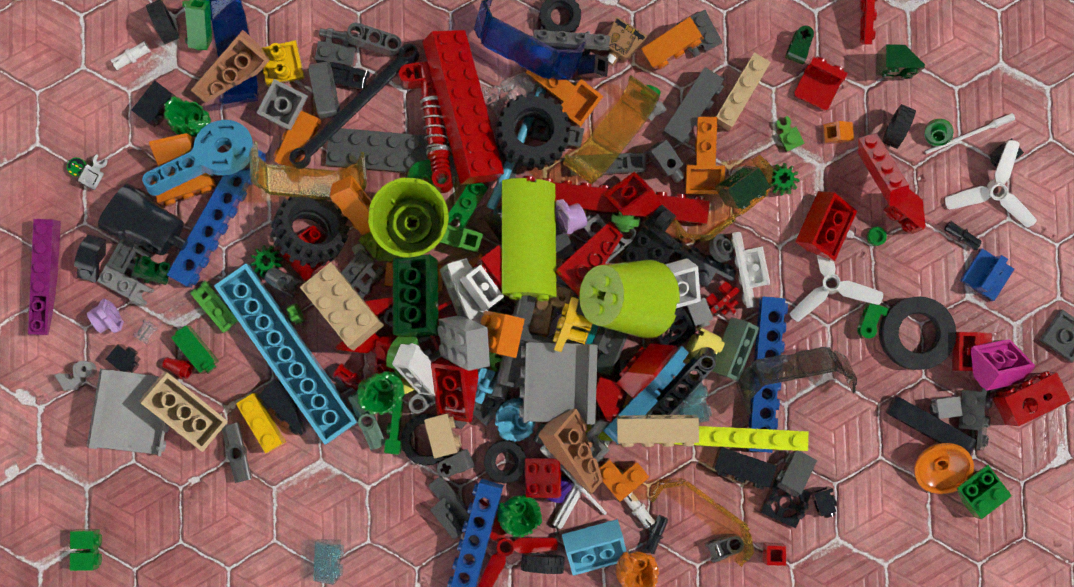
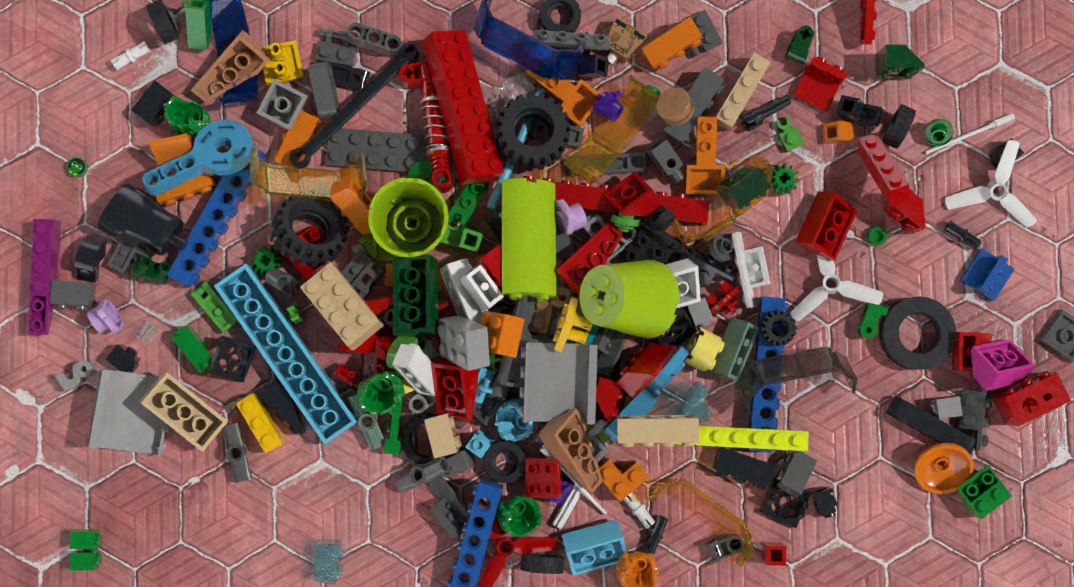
(72, 293): none -> dark grey brick
(91, 175): plate -> none
(124, 285): light grey plate -> none
(180, 368): red cone -> none
(241, 373): none -> black piece
(422, 474): none -> dark grey piece
(429, 349): none -> light grey rock
(480, 443): none -> medium azure window
(608, 106): none -> dark purple piece
(675, 106): none -> medium nougat head
(686, 378): black beam -> none
(754, 117): none -> black piece
(789, 328): none -> black tyre
(855, 111): none -> black brick

